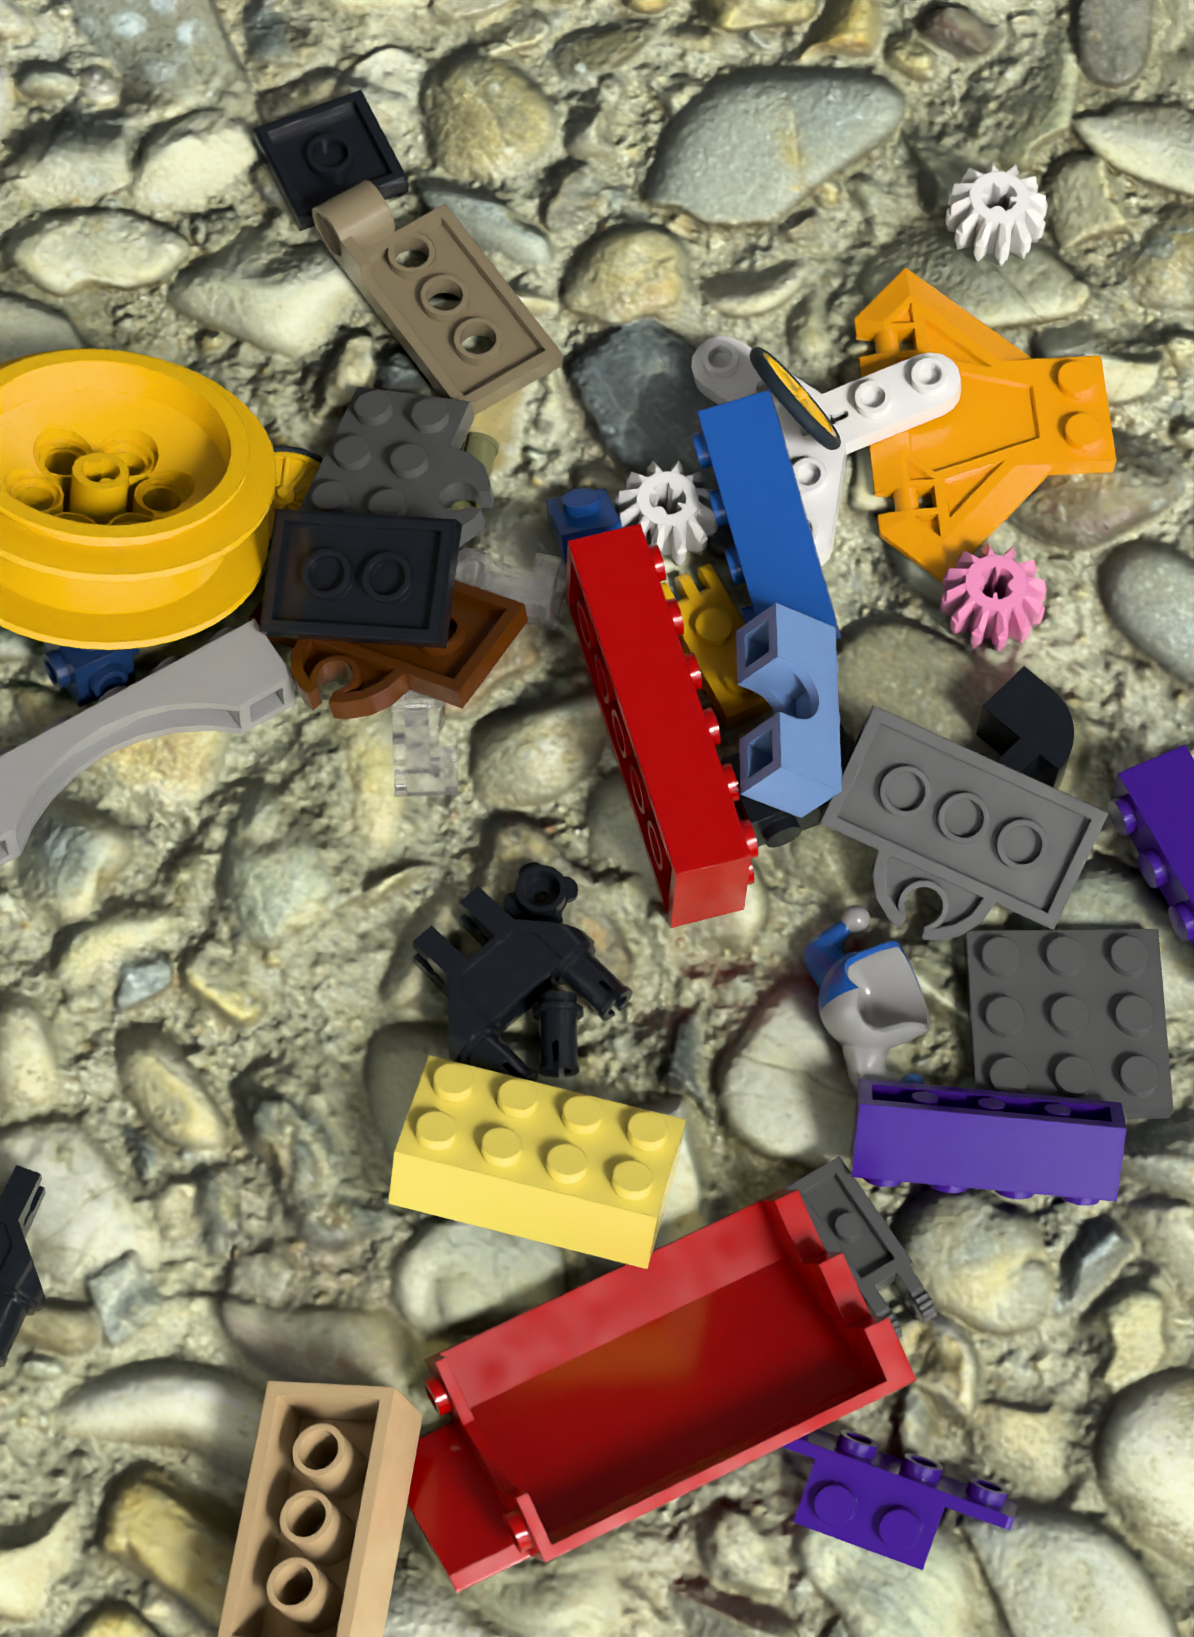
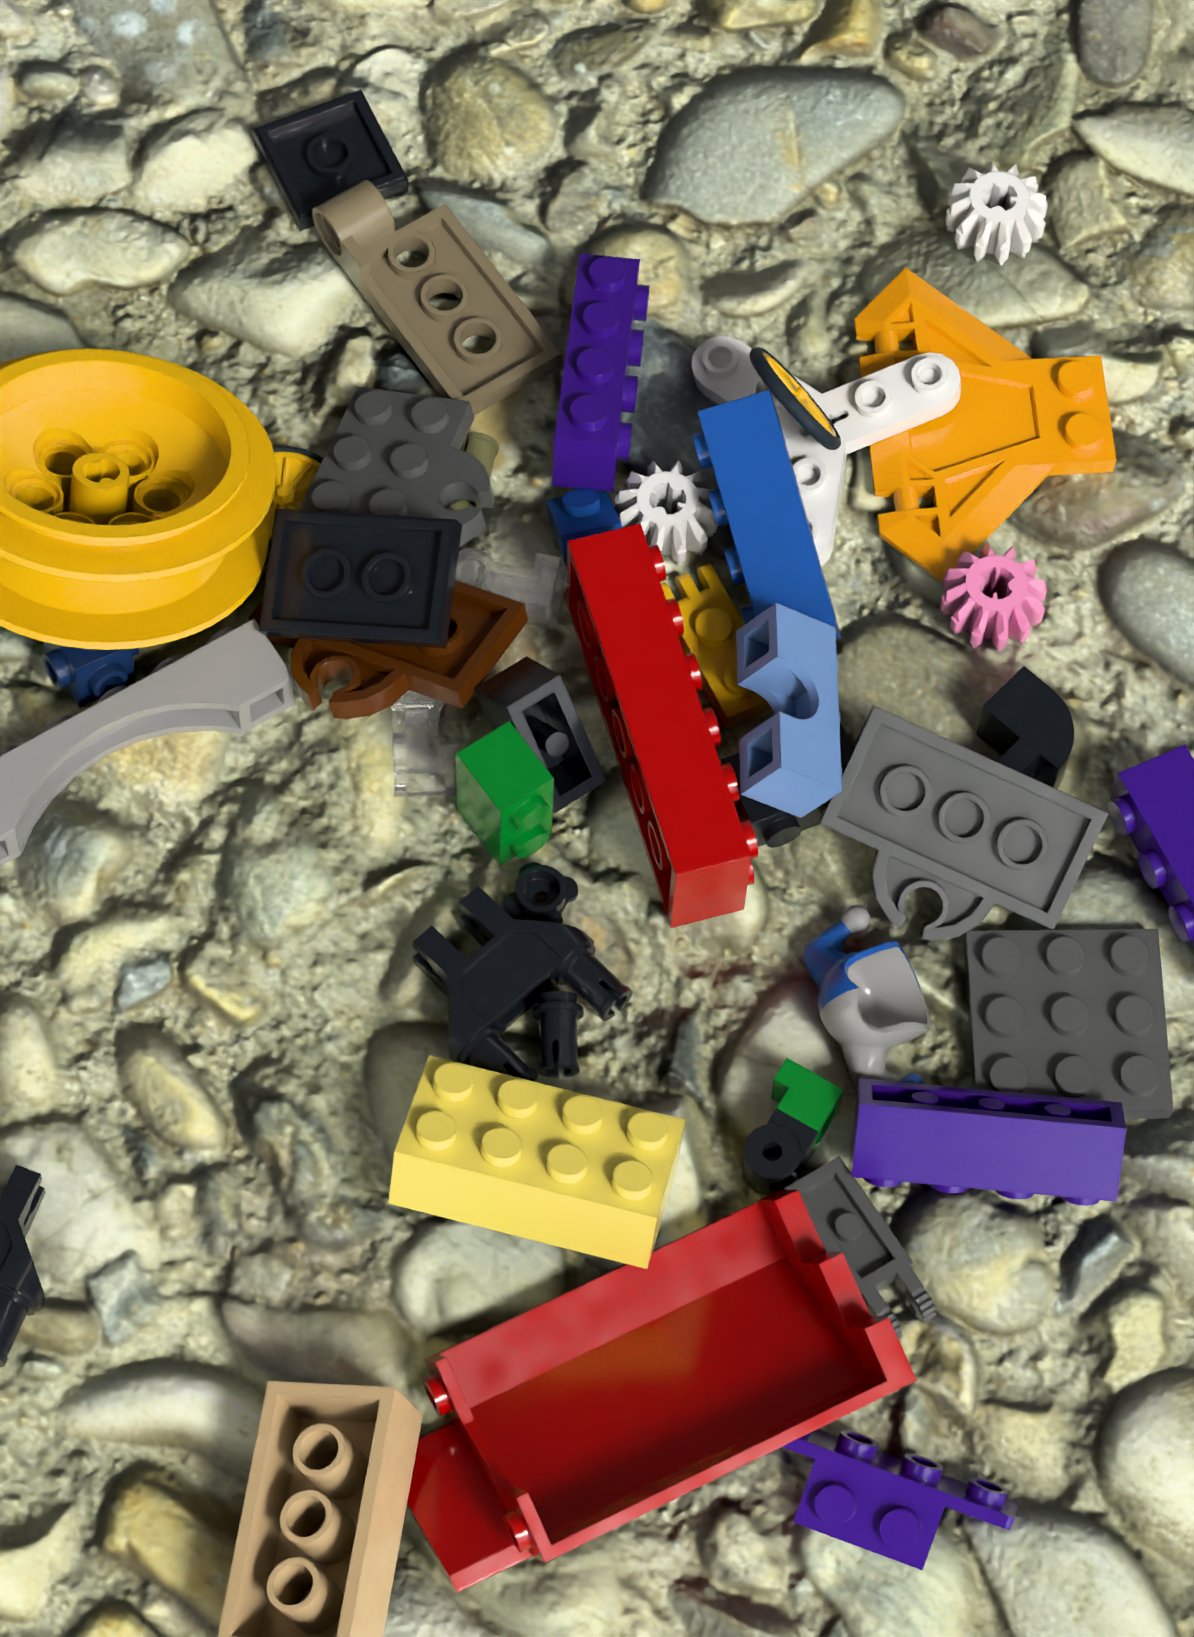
(505, 794): none -> green brick
(547, 720): none -> black brick
(596, 372): none -> dark purple brick
(781, 1149): none -> leg

